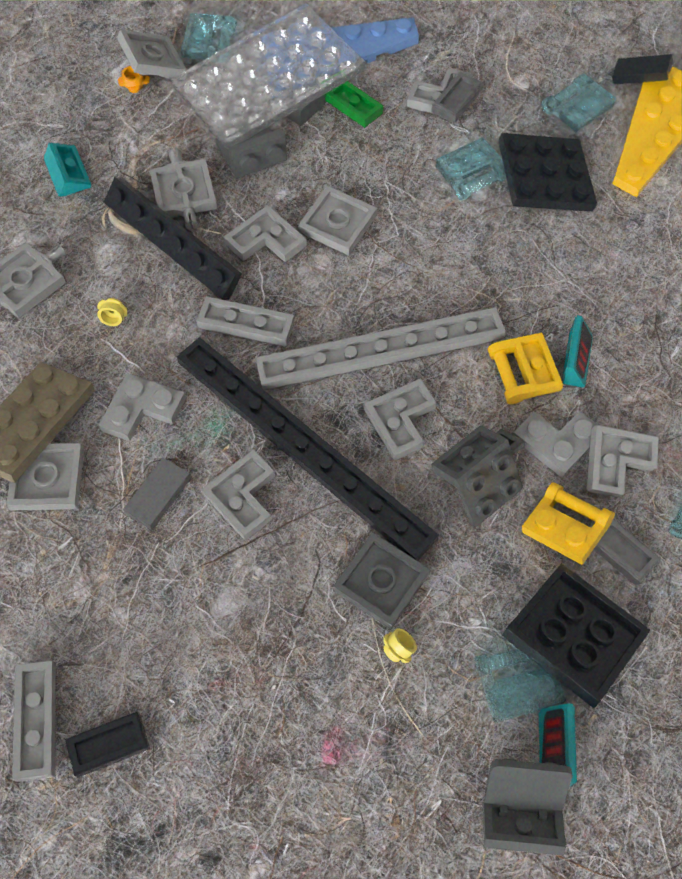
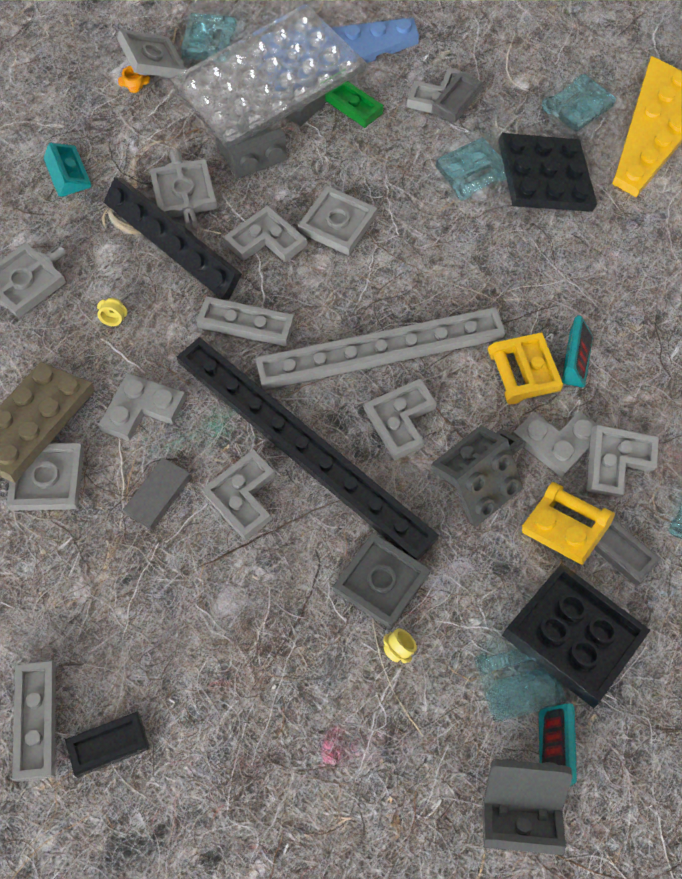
(642, 69): black tile -> none

